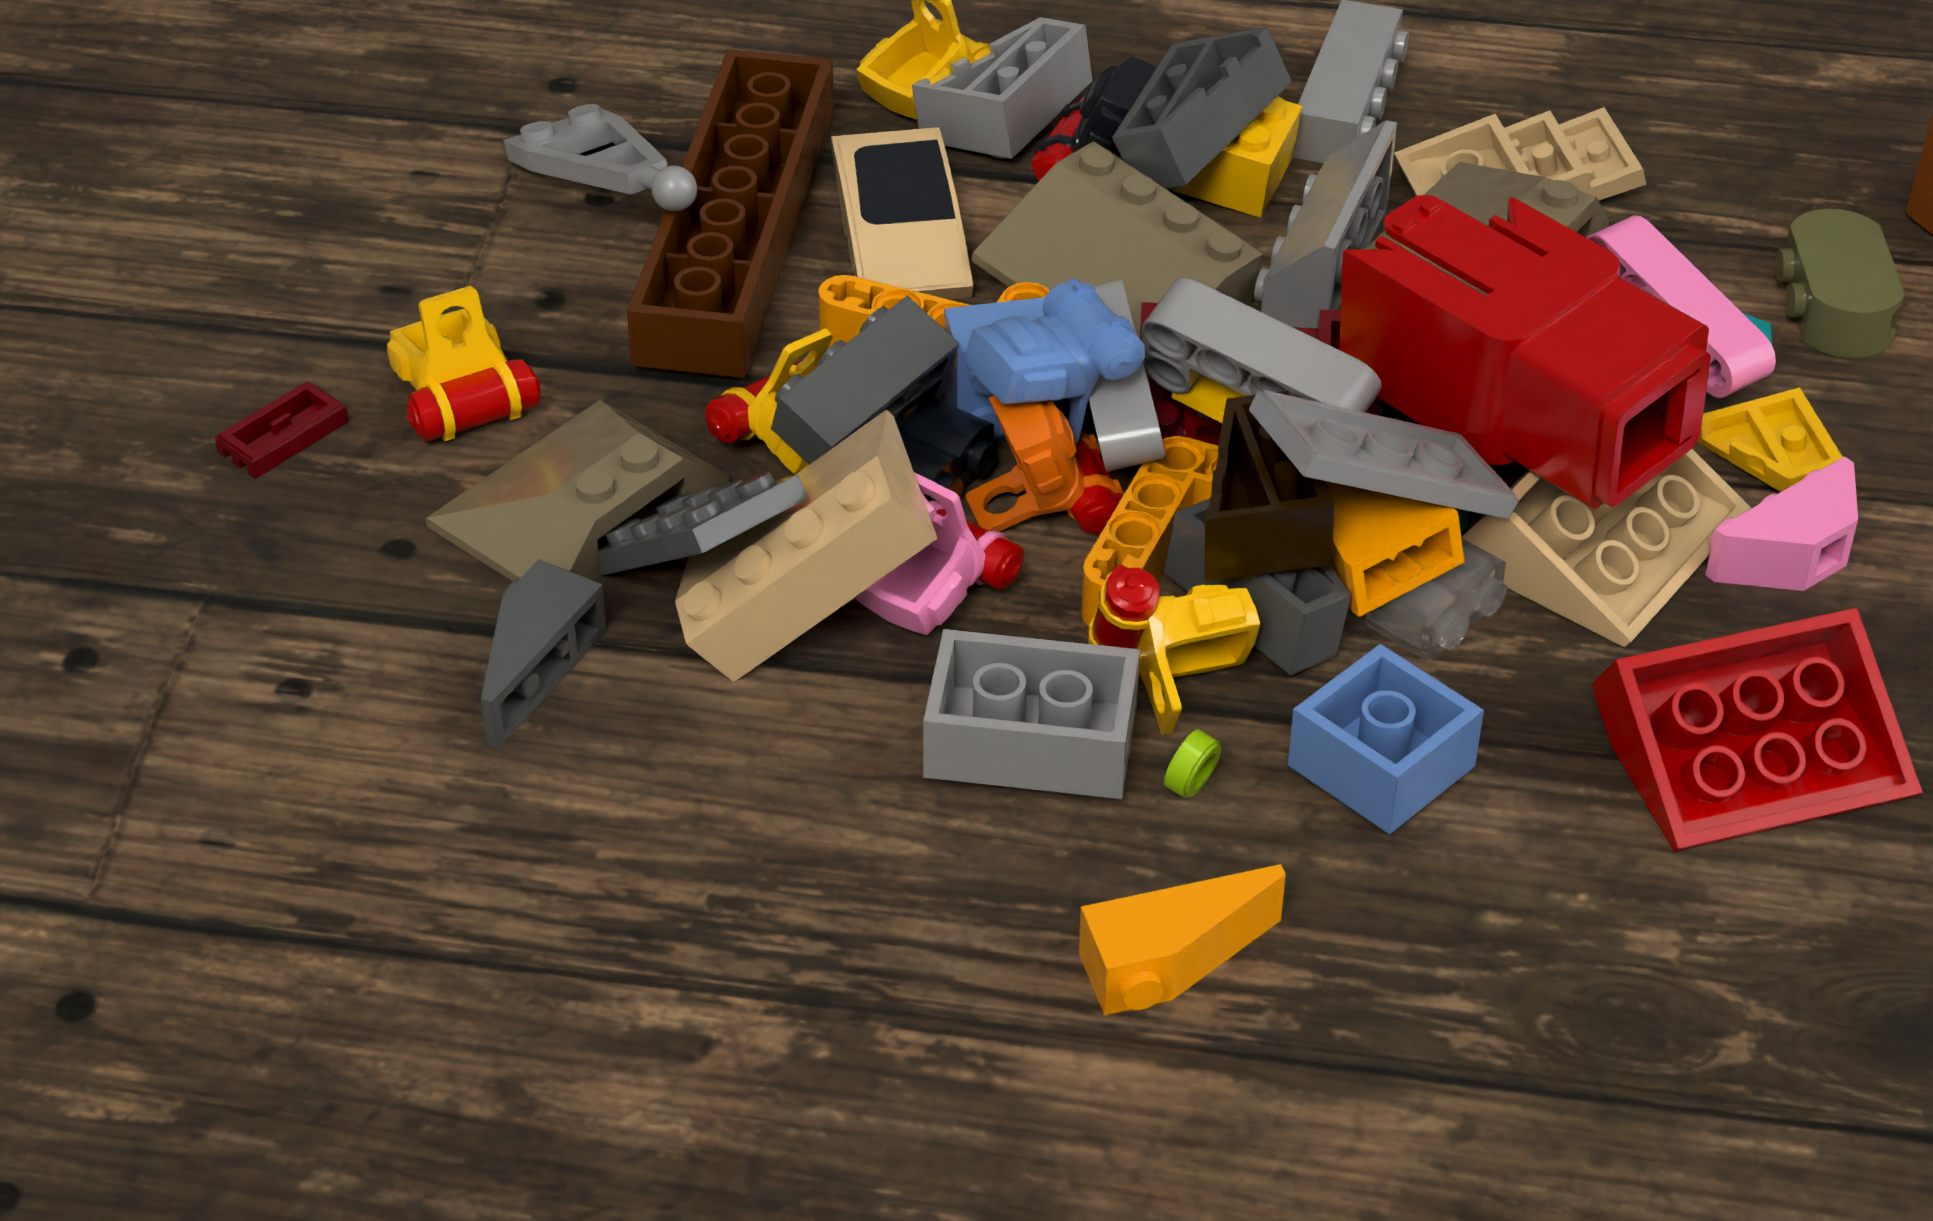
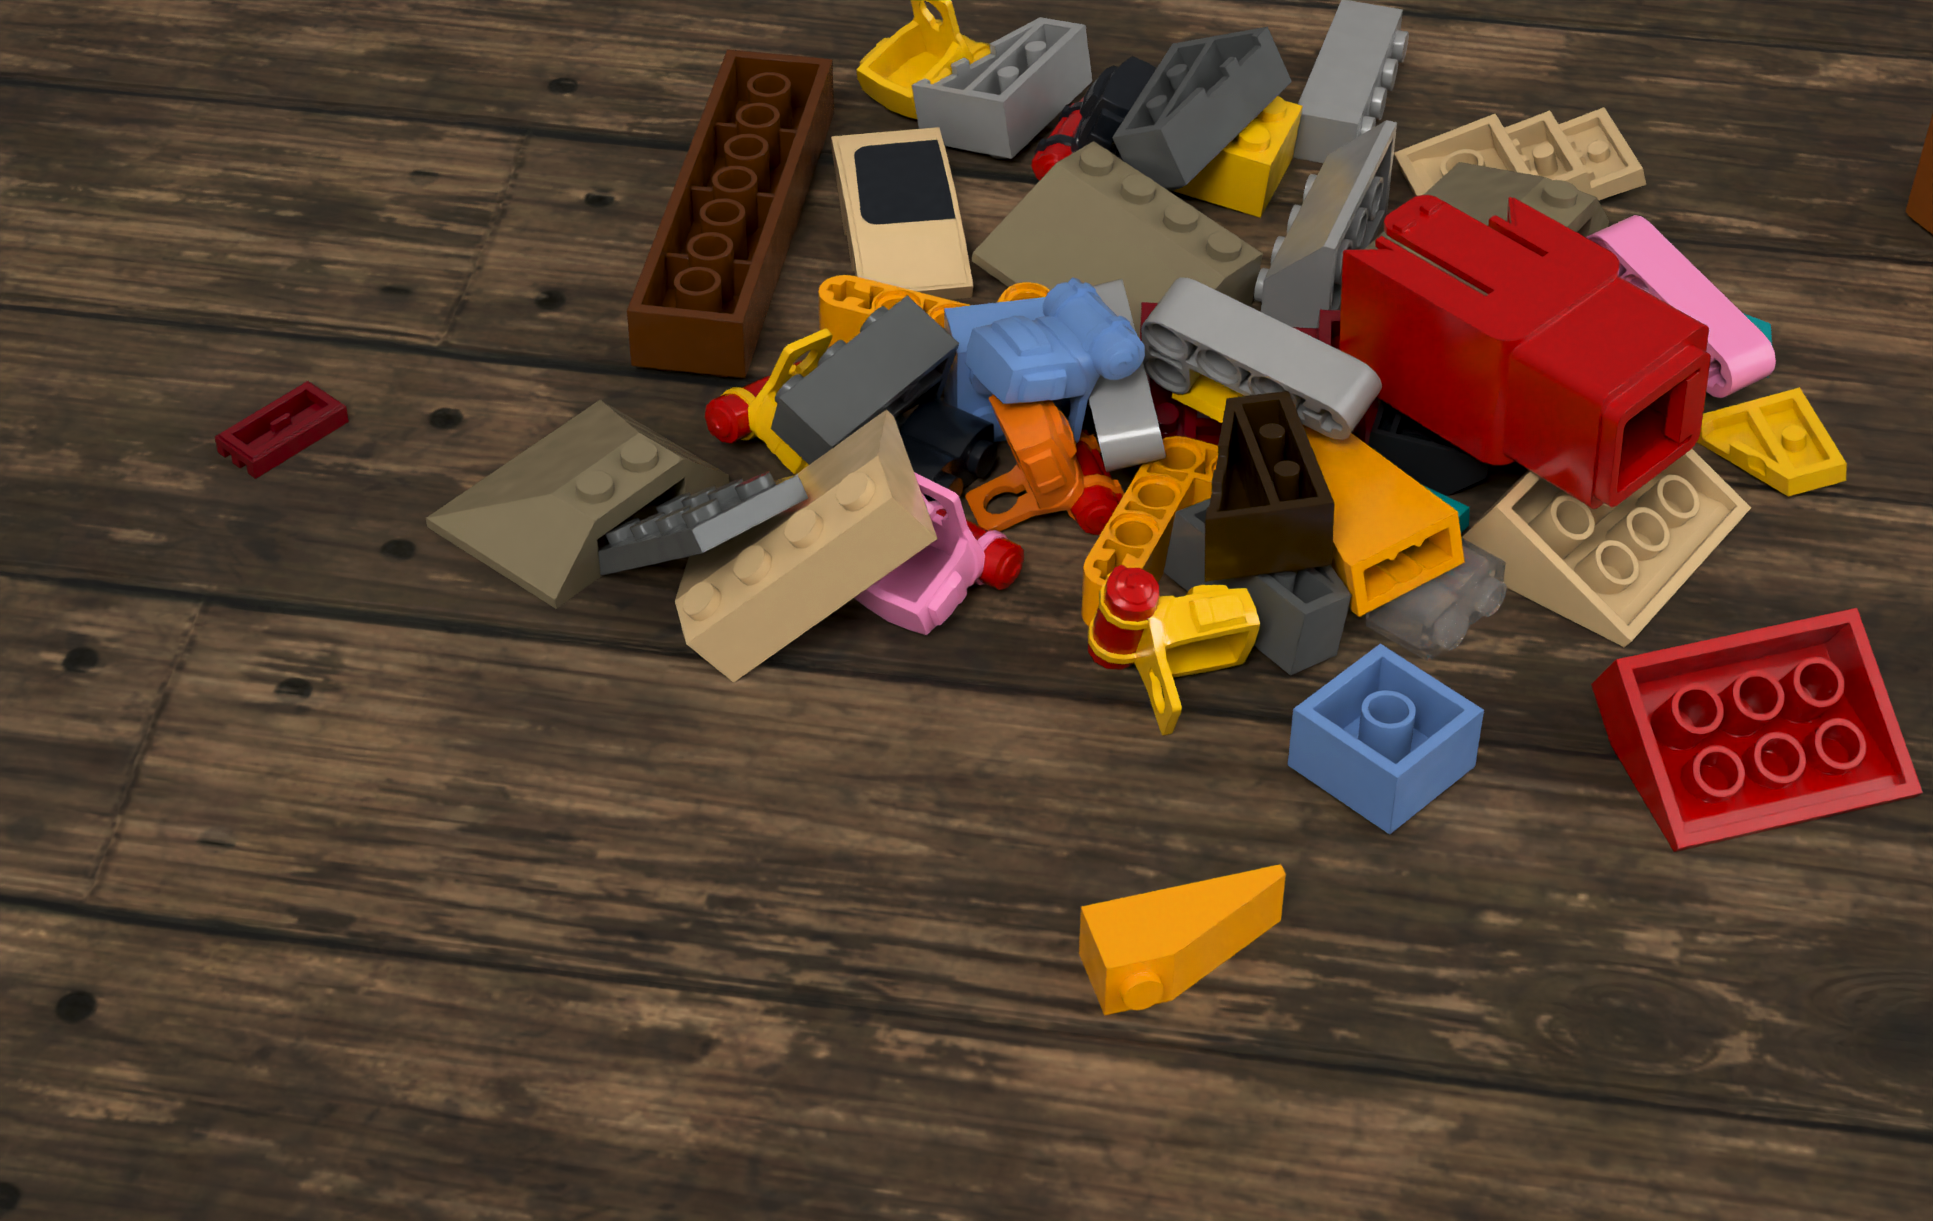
(458, 369): yellow piece -> none
(539, 636): dark grey slope -> none
(624, 168): light grey plate -> none
(1031, 713): light grey brick -> none
(1192, 764): lime tile -> none
(1382, 454): light grey tile -> none
(1790, 535): bright pink slope -> none
(1840, 283): olive brick -> none

